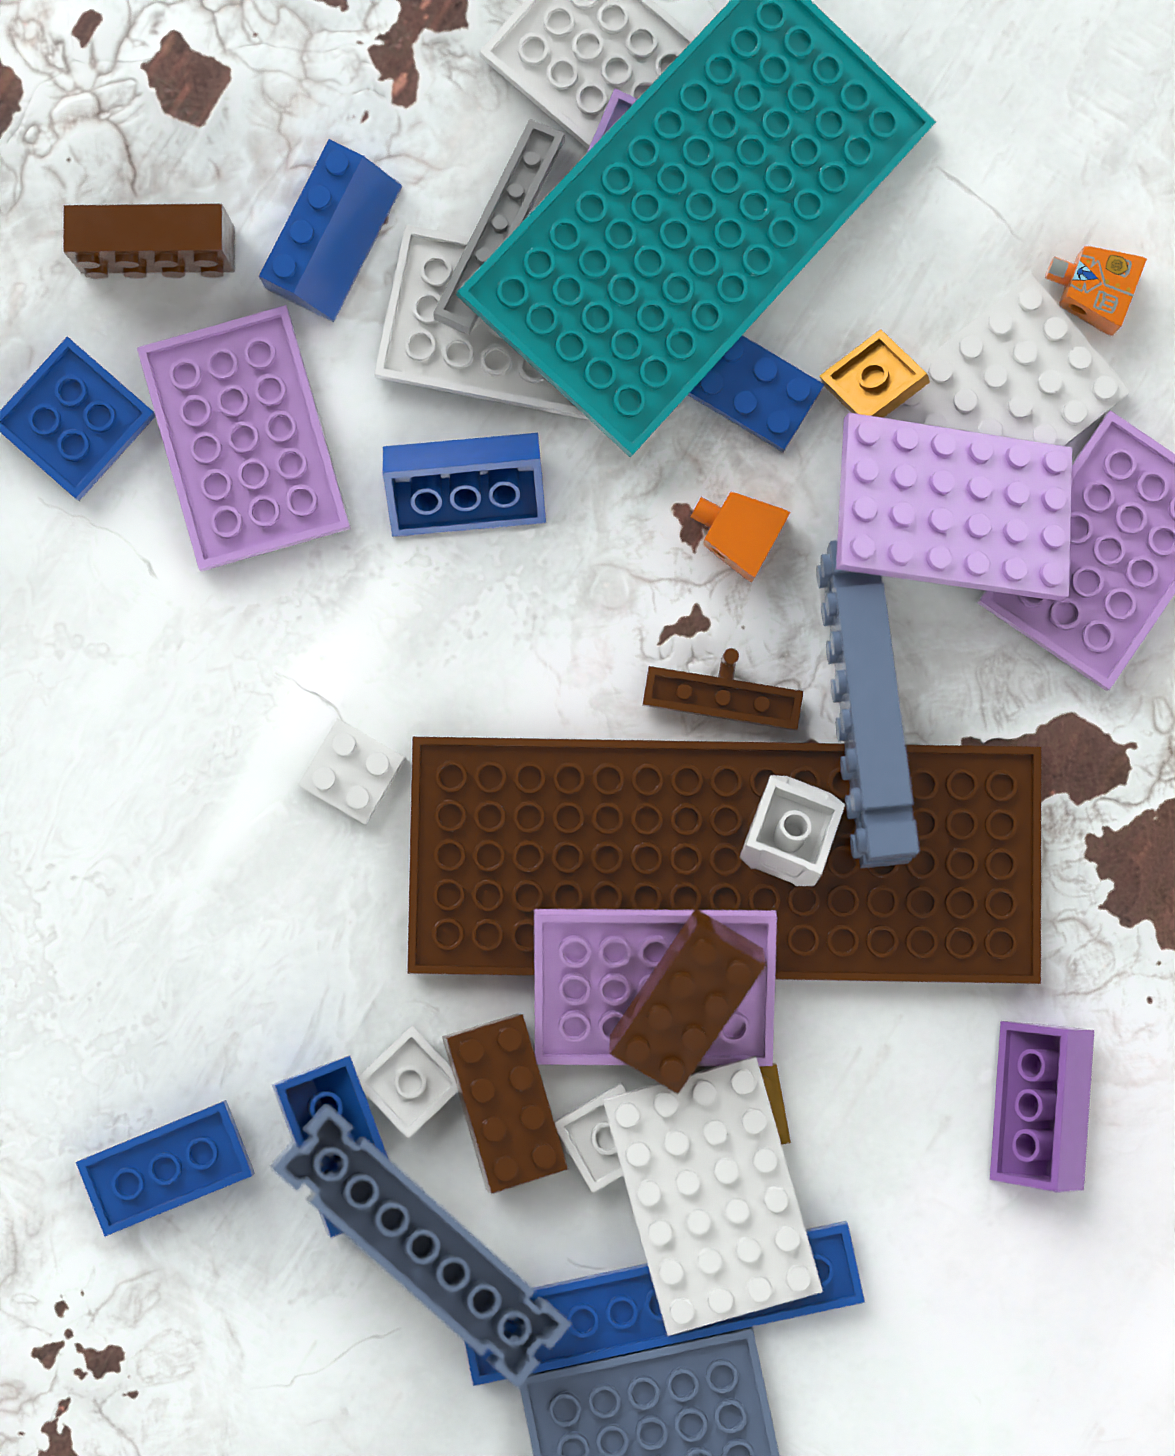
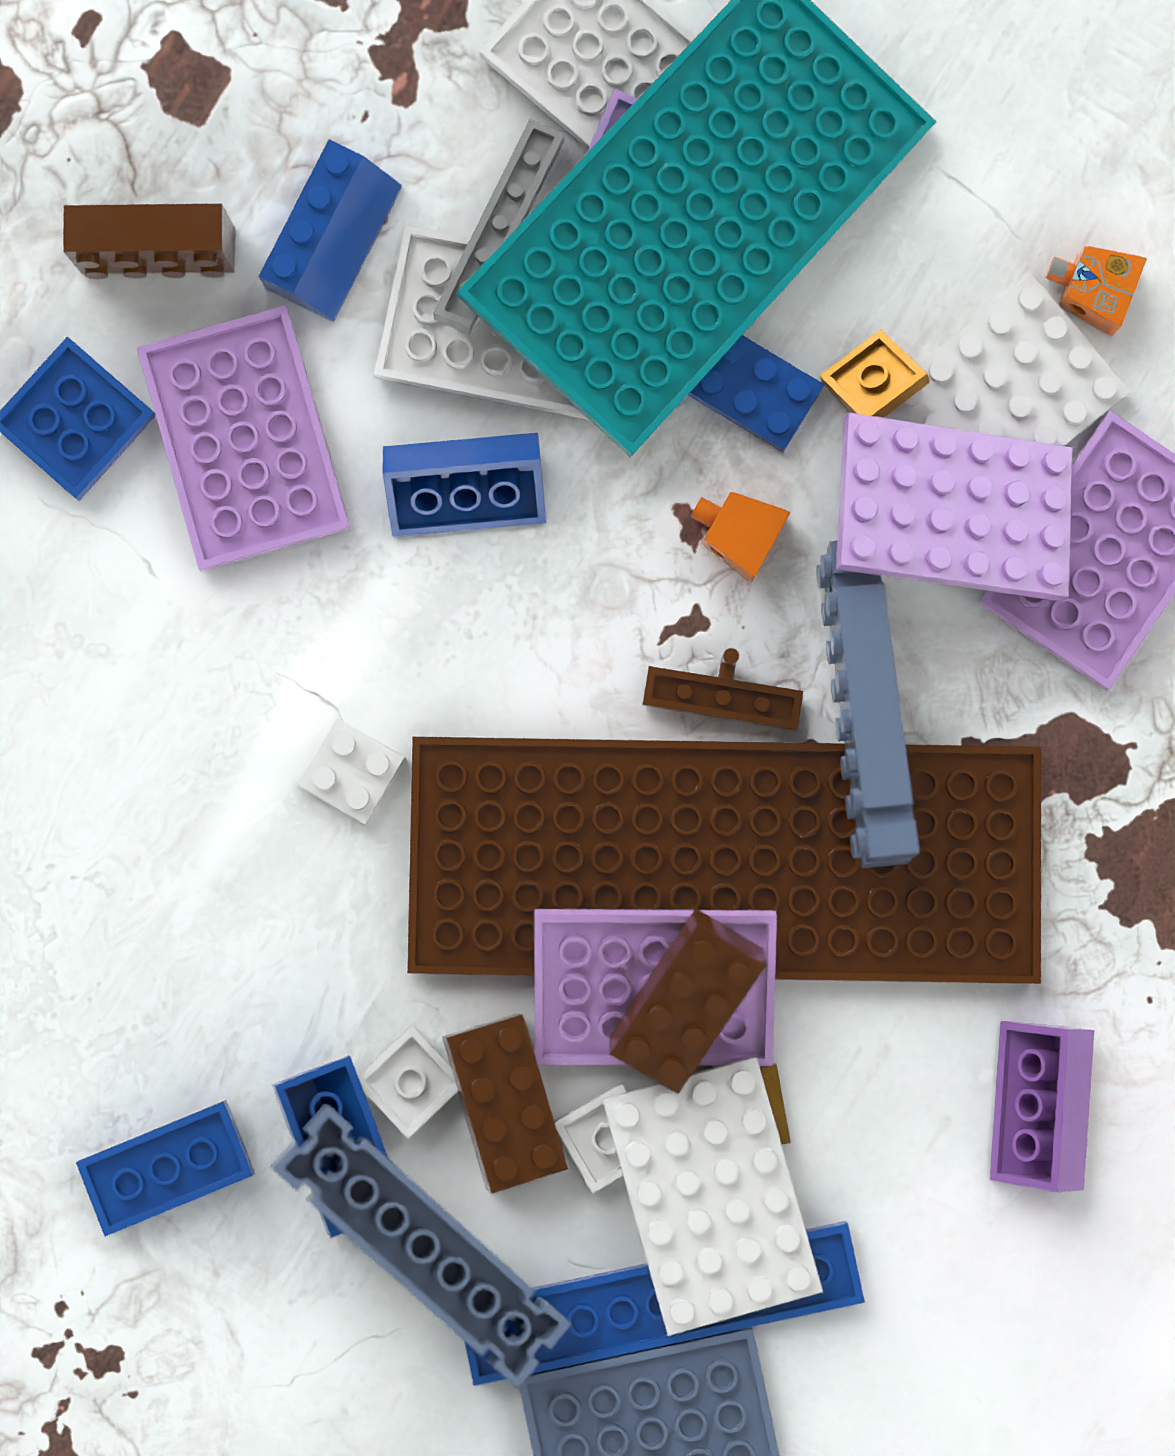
(792, 831): white slope -> none

